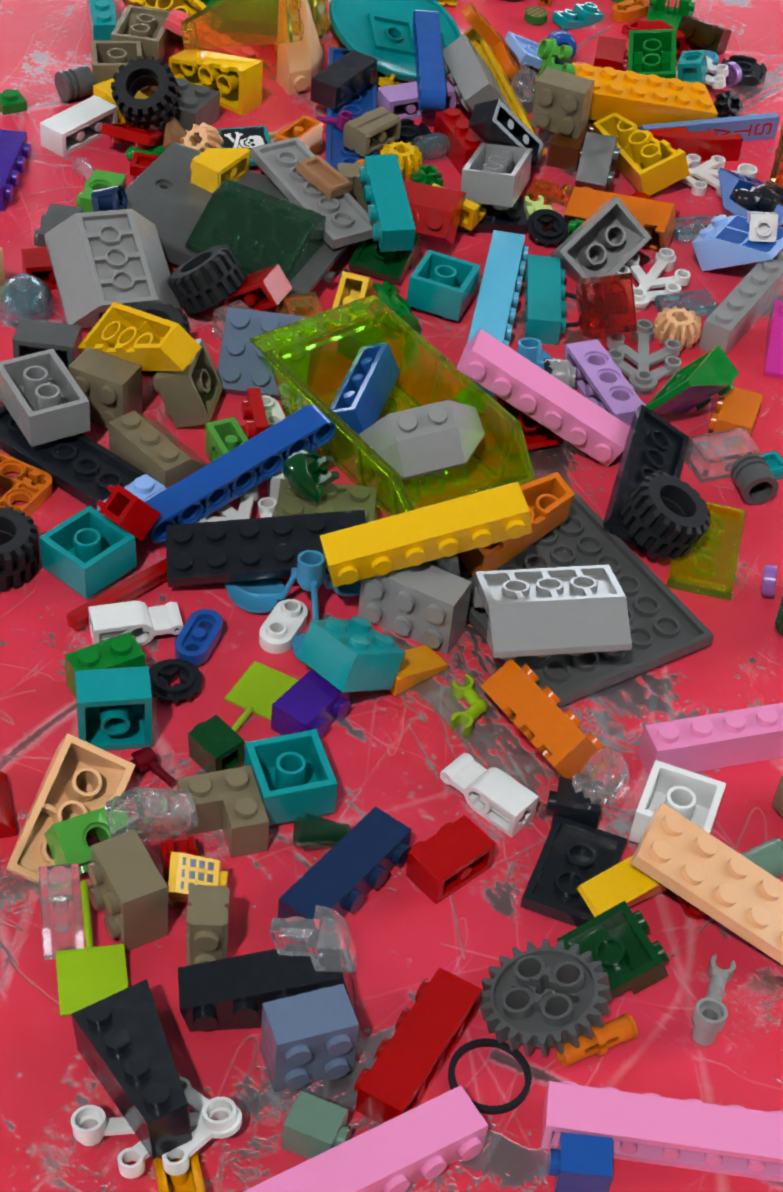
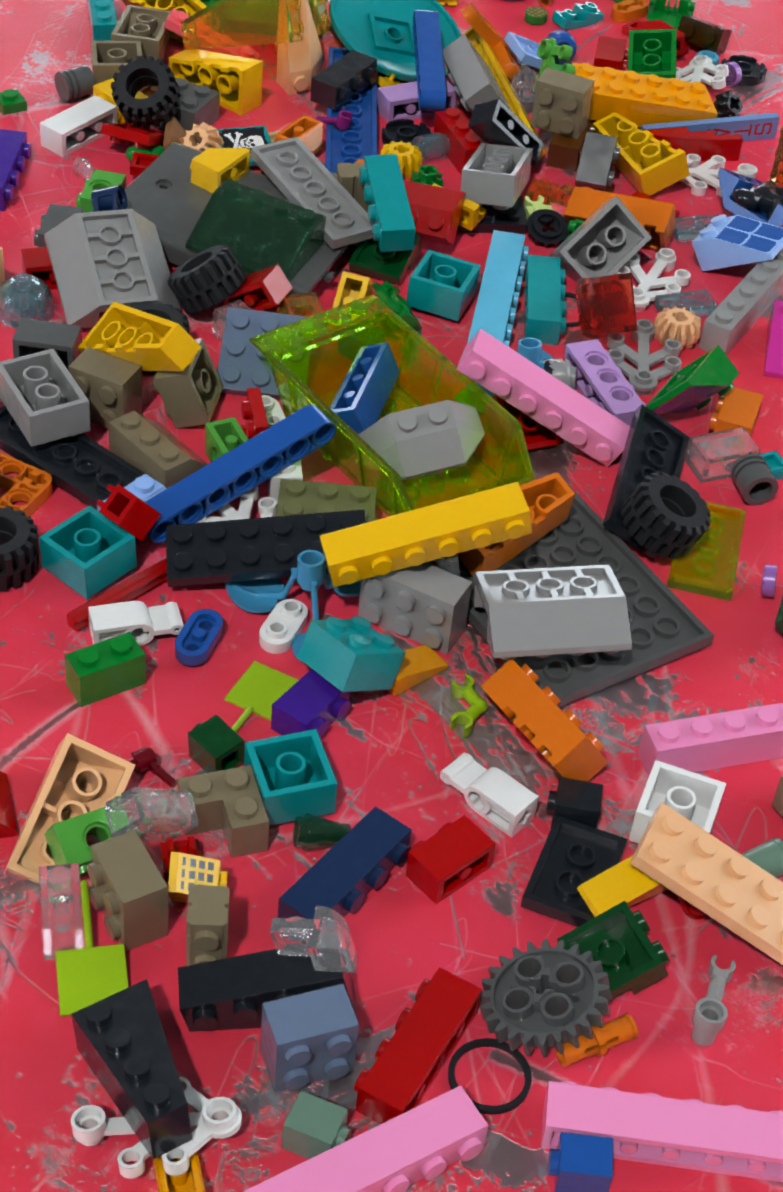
(115, 707): teal brick -> none
(169, 671): black gear -> none
(308, 474): dark green piece -> none
(324, 177): medium nougat tile -> none
(371, 131): dark tan brick -> none
(603, 777): clear hat -> none
(692, 66): teal brick -> none
(762, 226): white bracket -> none

